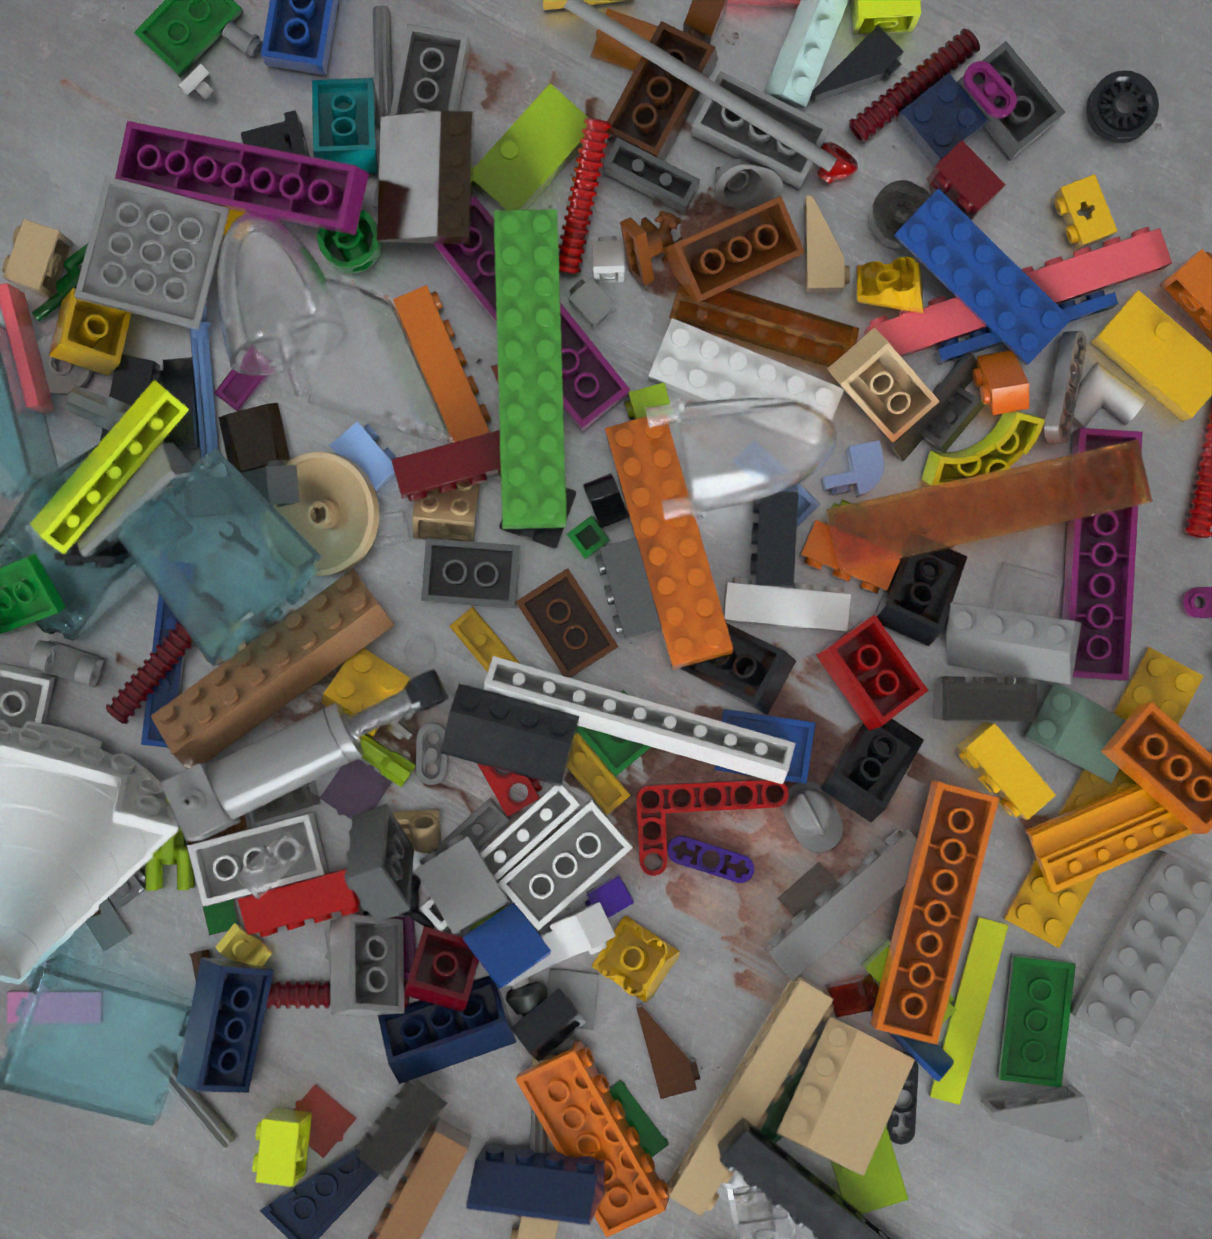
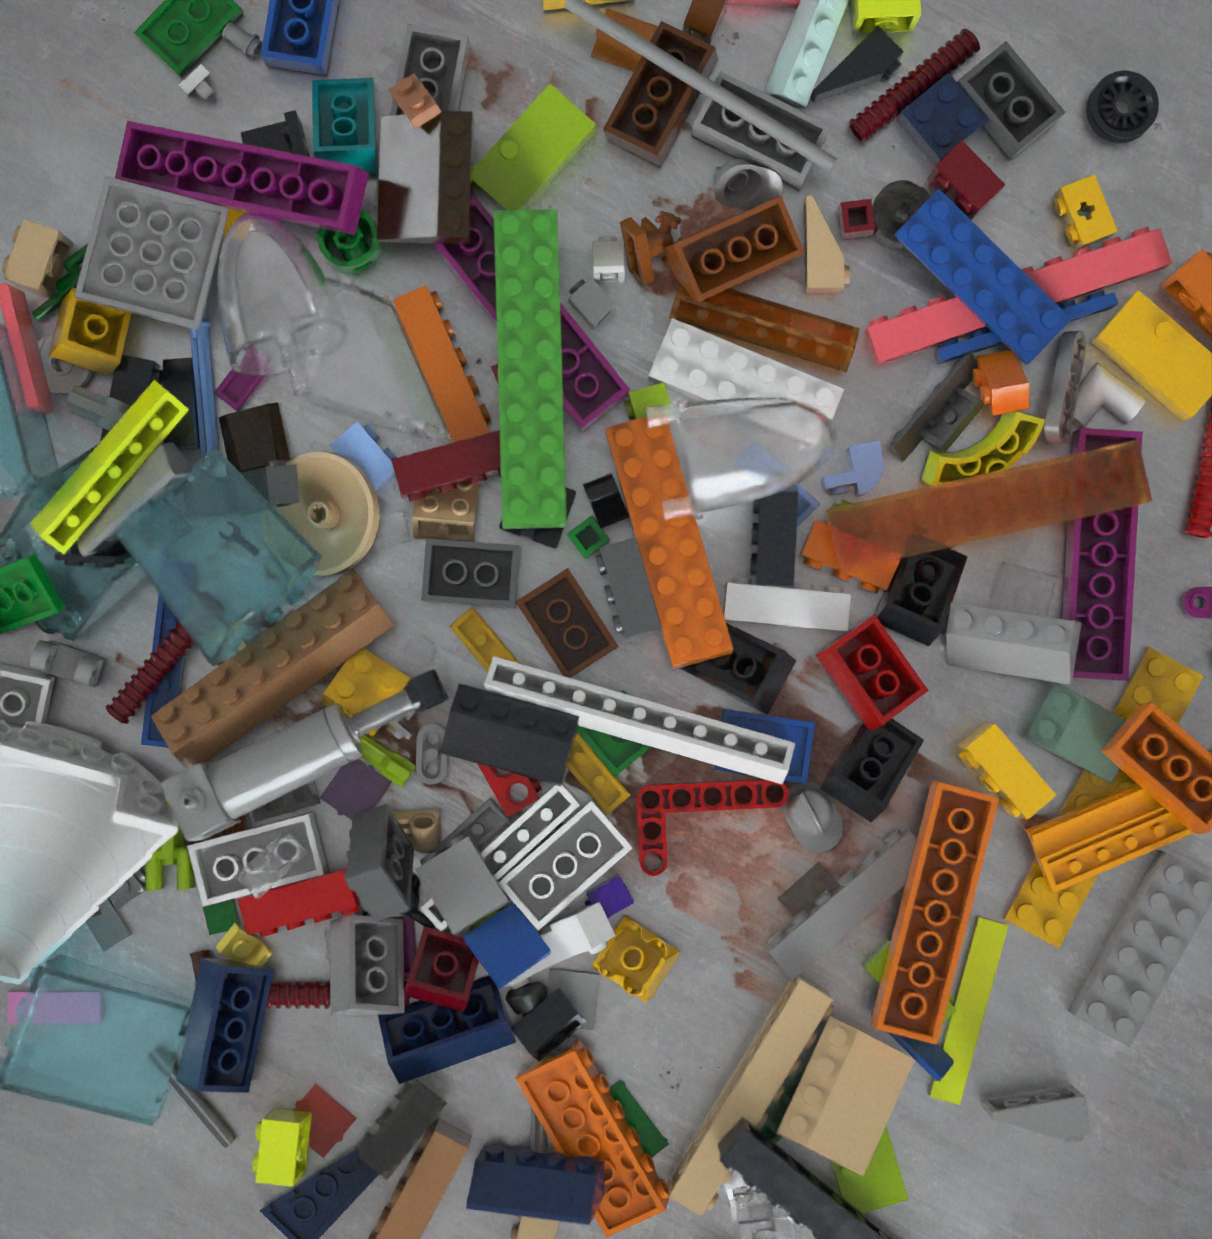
(382, 62): light grey axle -> none
(414, 101): none -> nougat plate
(582, 195): red piece -> none
(651, 176): dark grey brick -> none
(668, 1059): reddish brown slope -> none
(730, 873): dark purple beam -> none
(843, 167): red brick -> none
(854, 996): clear red bracket -> none
(856, 219): none -> dark red brick
(883, 385): tan brick -> none
(891, 285): yellow slope -> none
(908, 1121): black beam -> none
(985, 699): clear smoke brick -> none
(993, 88): magenta plate -> none
(1036, 1021): green plate -> none

